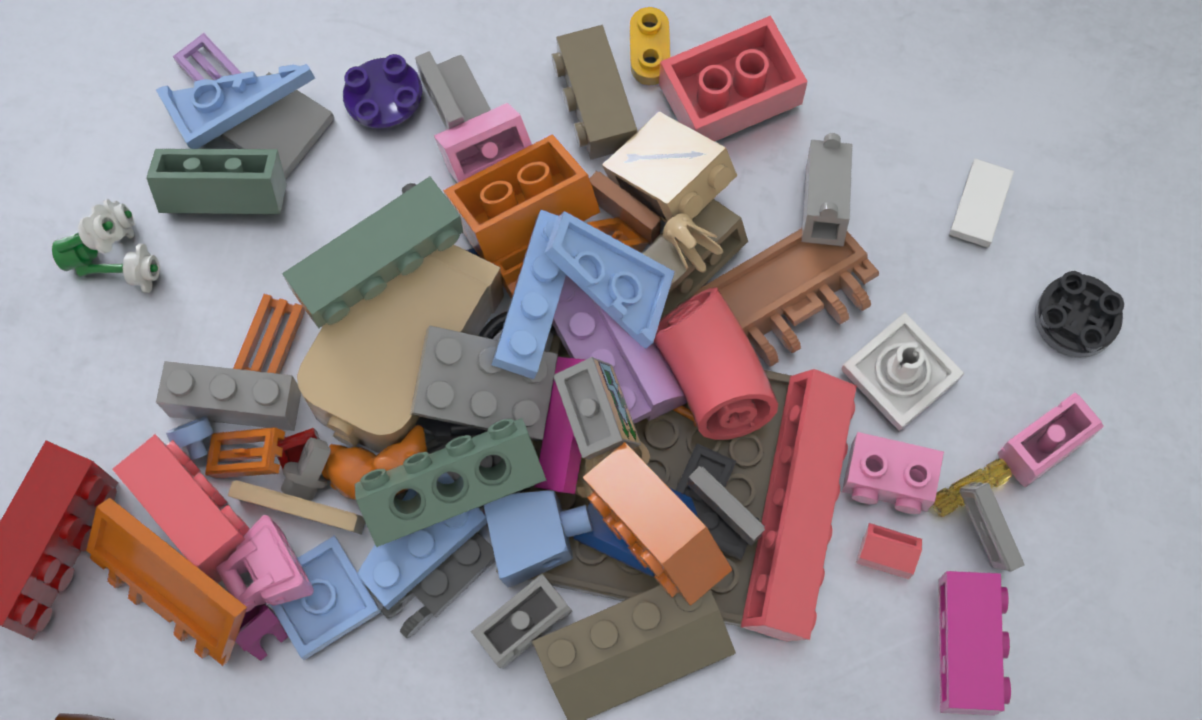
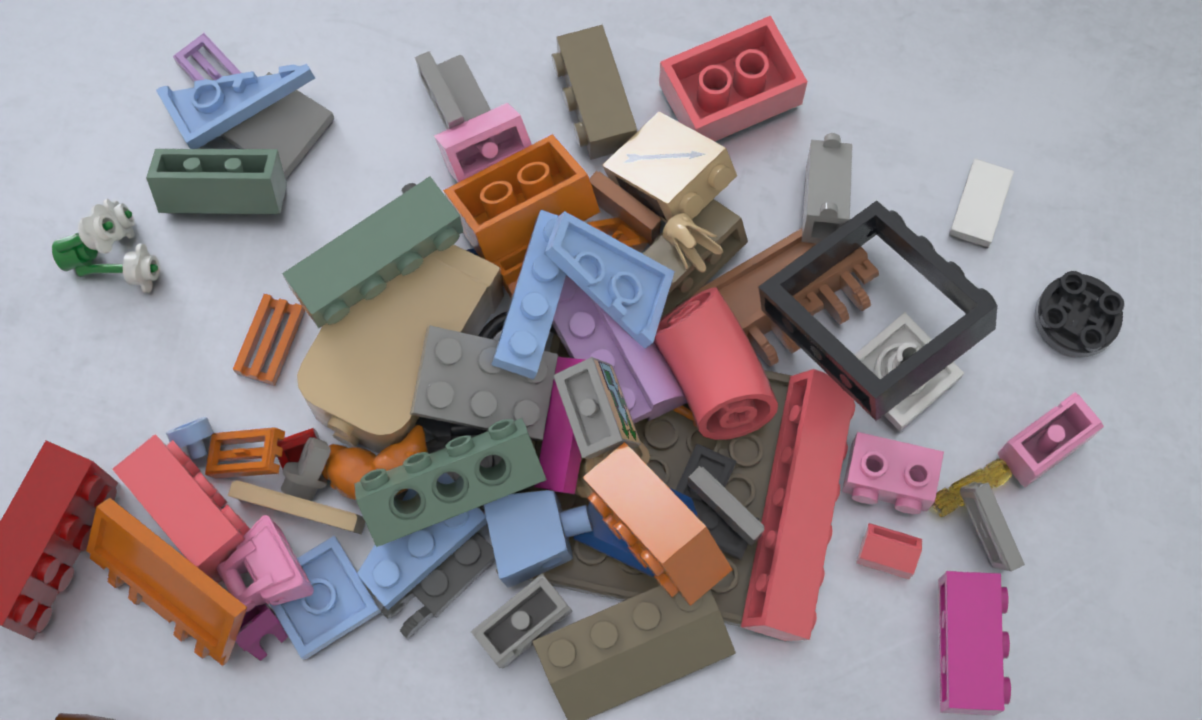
(229, 395): light grey brick -> none
(382, 92): dark purple dish -> none
(648, 43): yellow plate -> none
(870, 392): none -> black window

